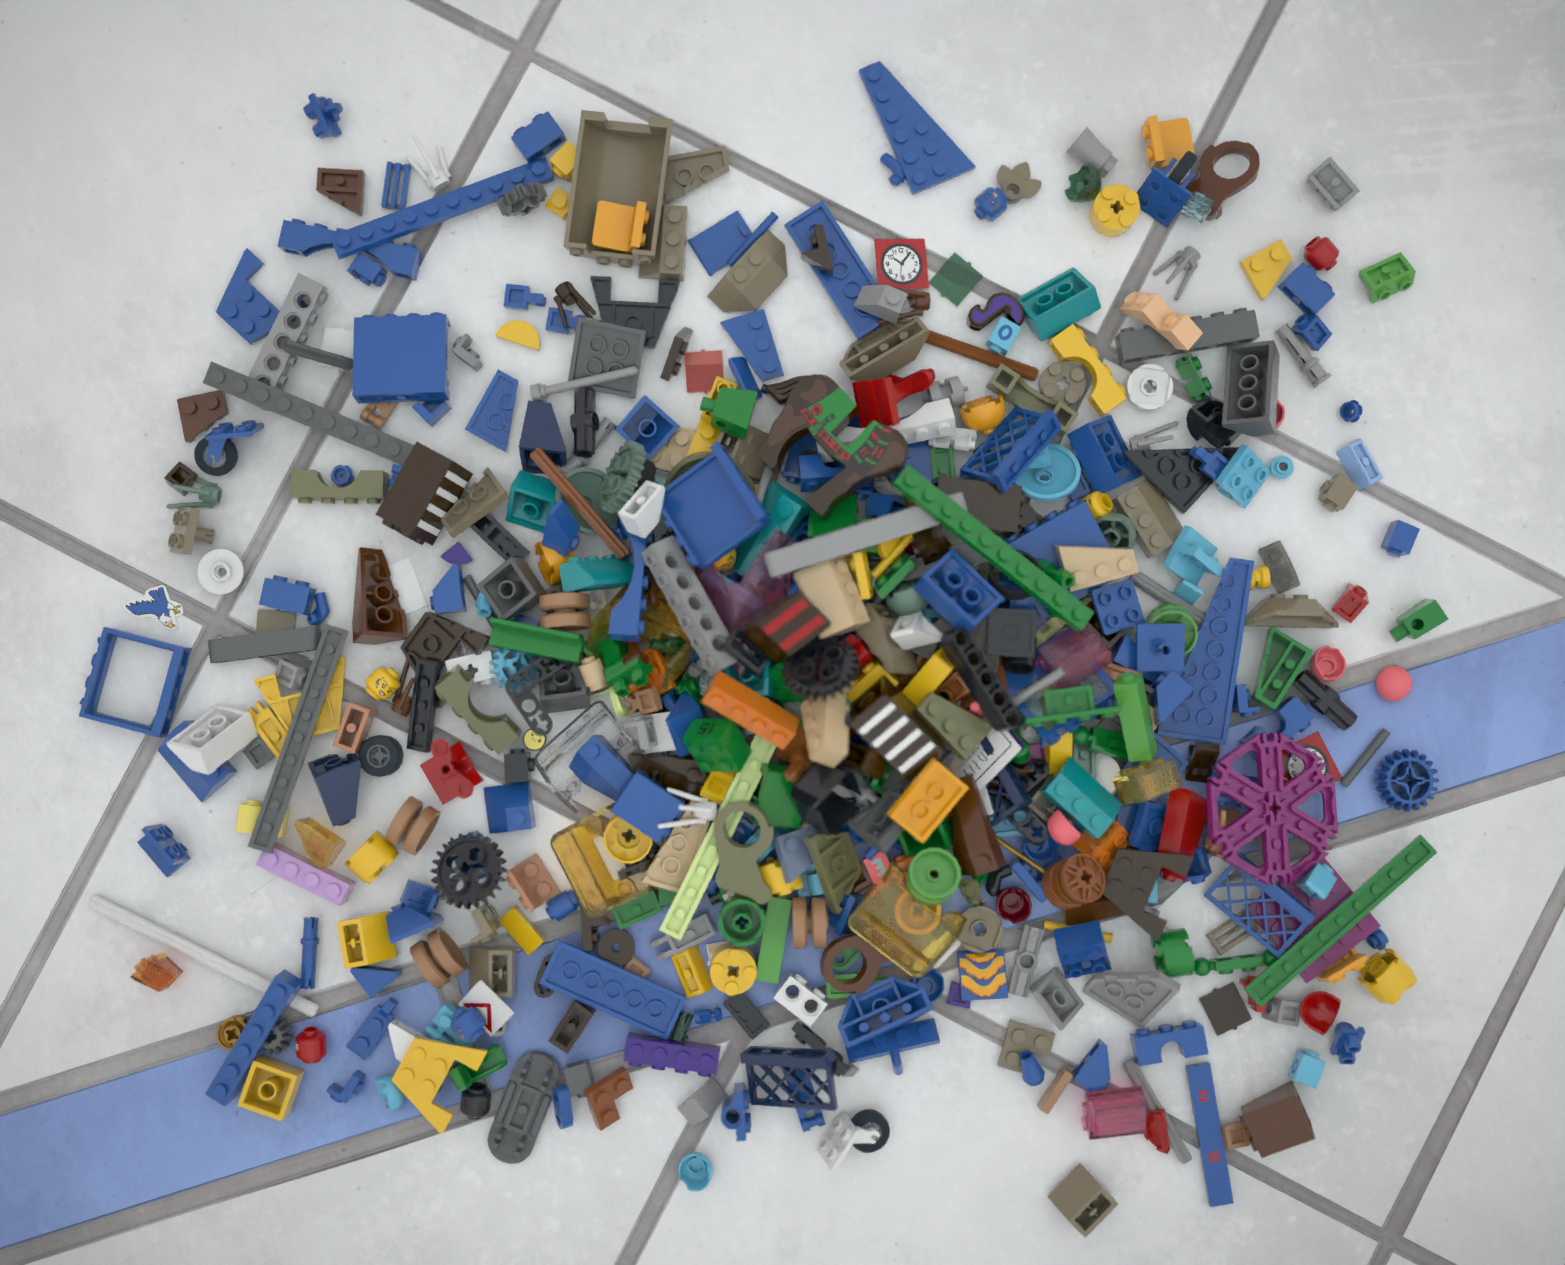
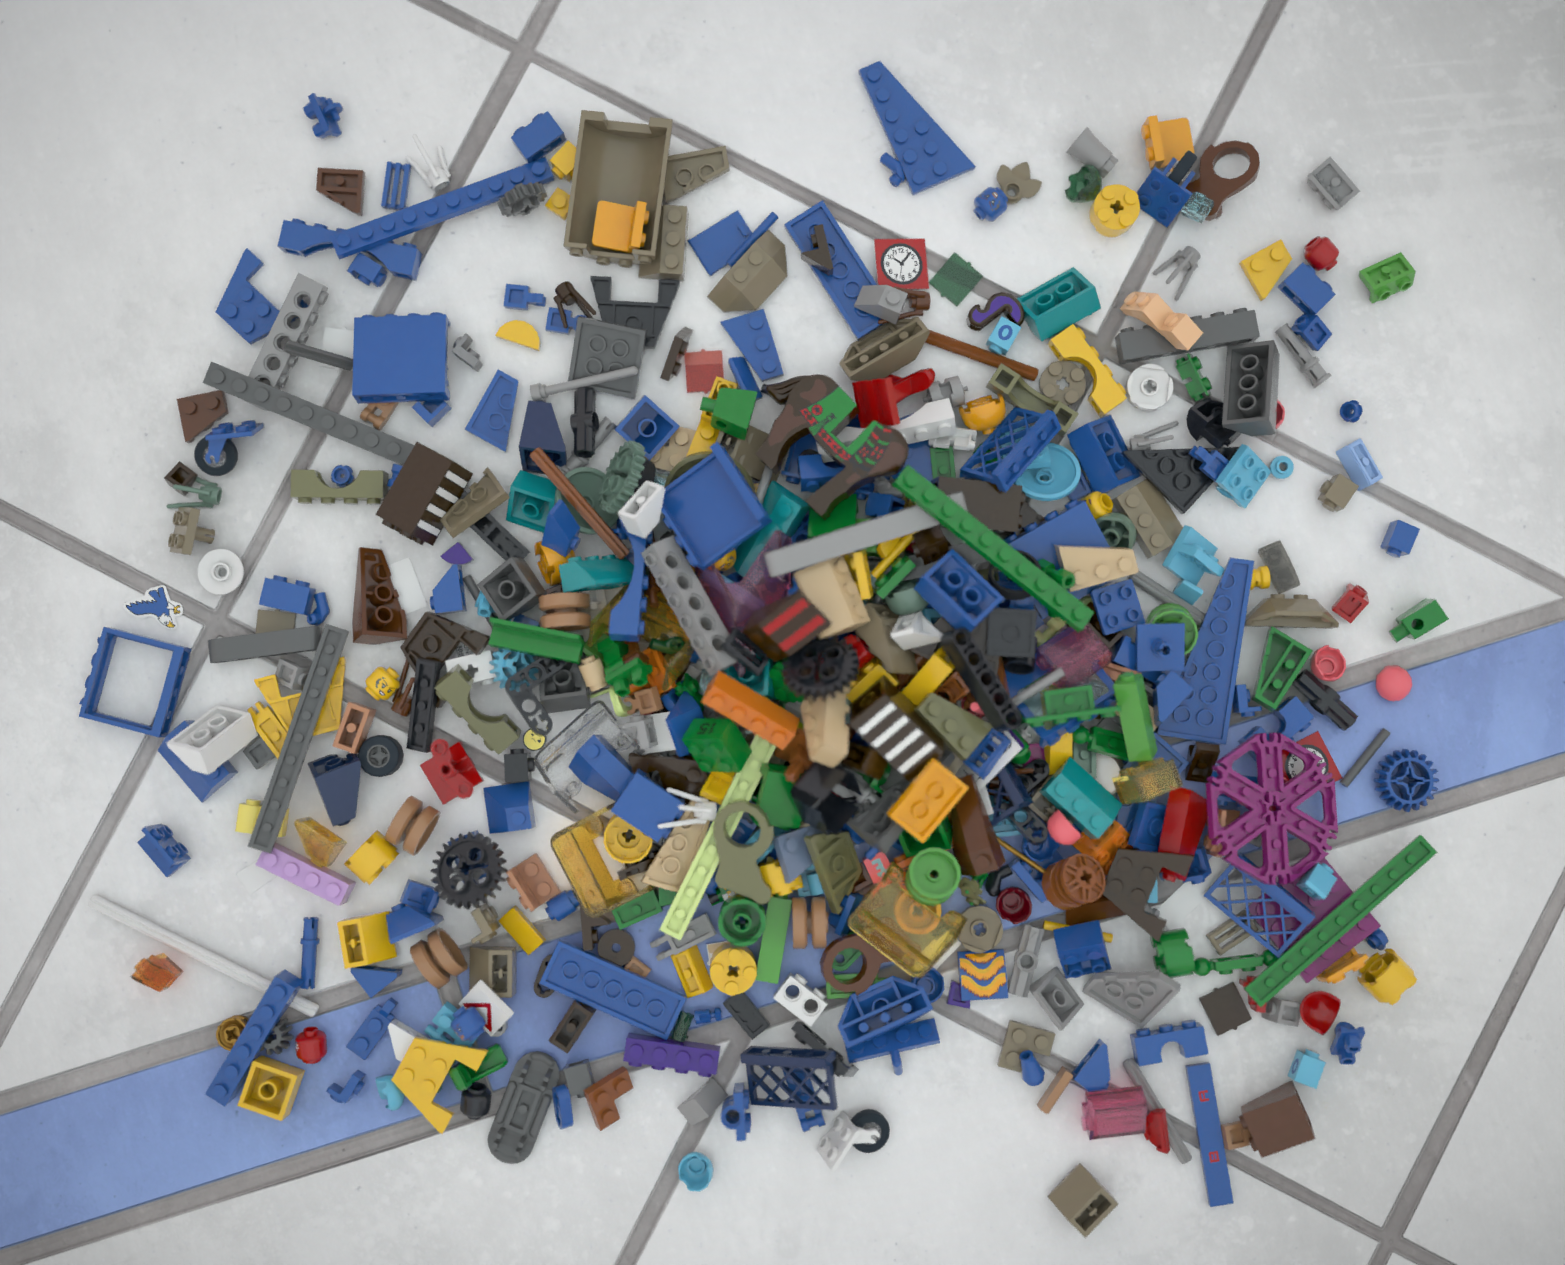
(987, 765): none -> blue slope

